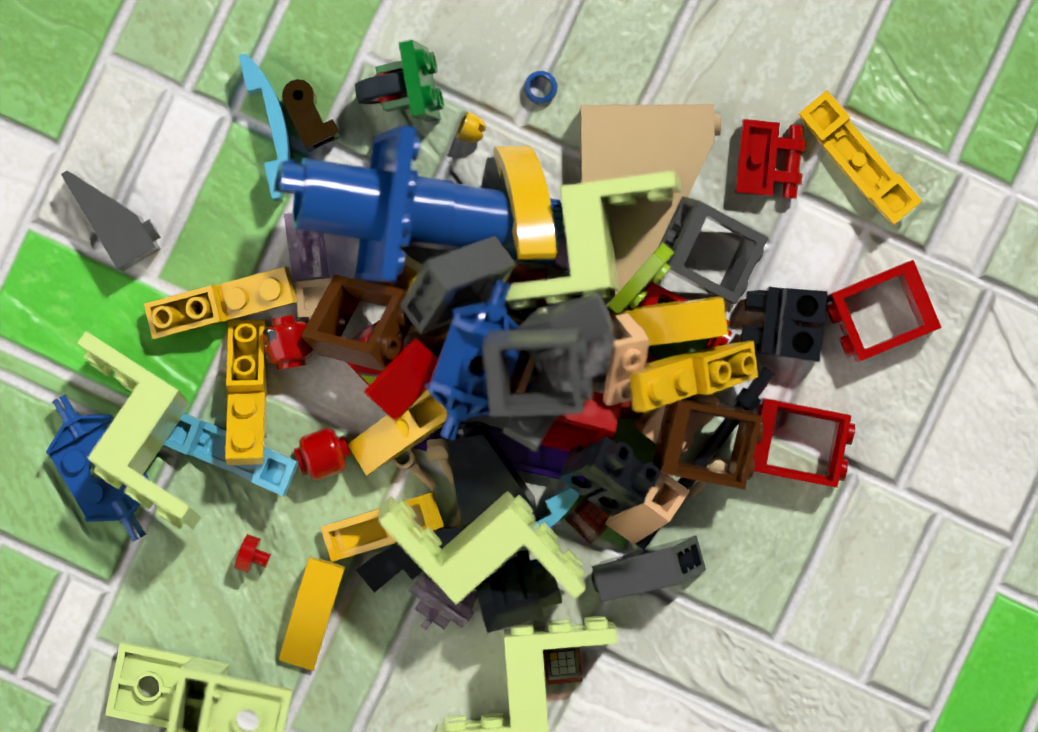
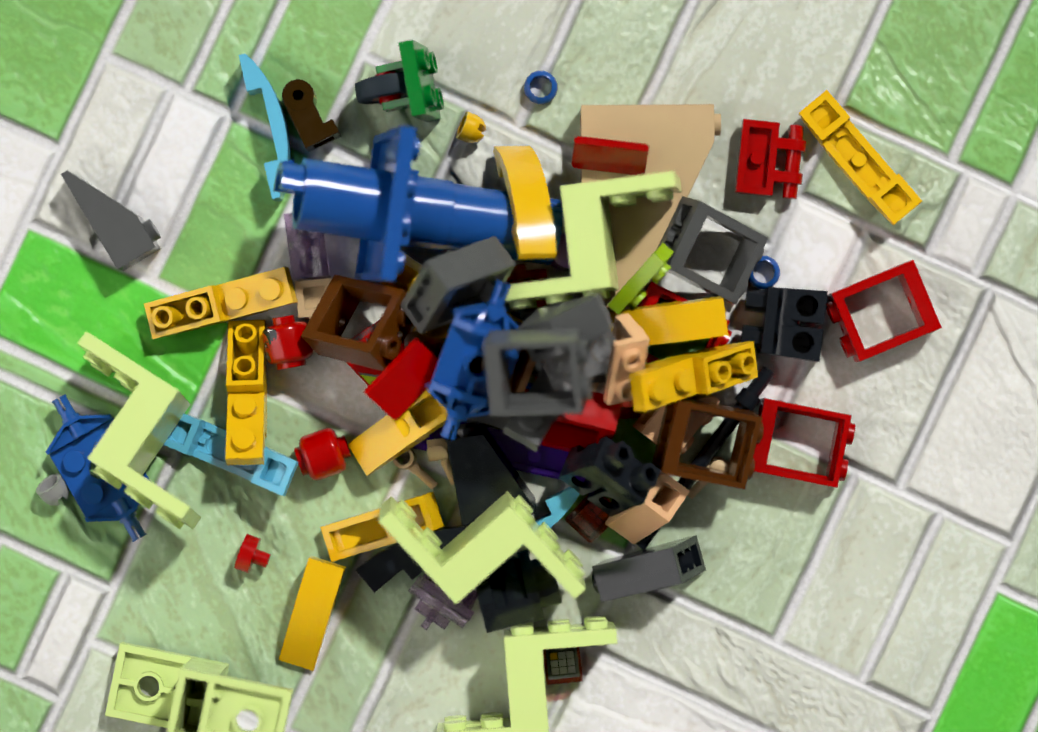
(53, 489): none -> light grey hinge
(609, 155): none -> red slope
(776, 274): none -> blue piece

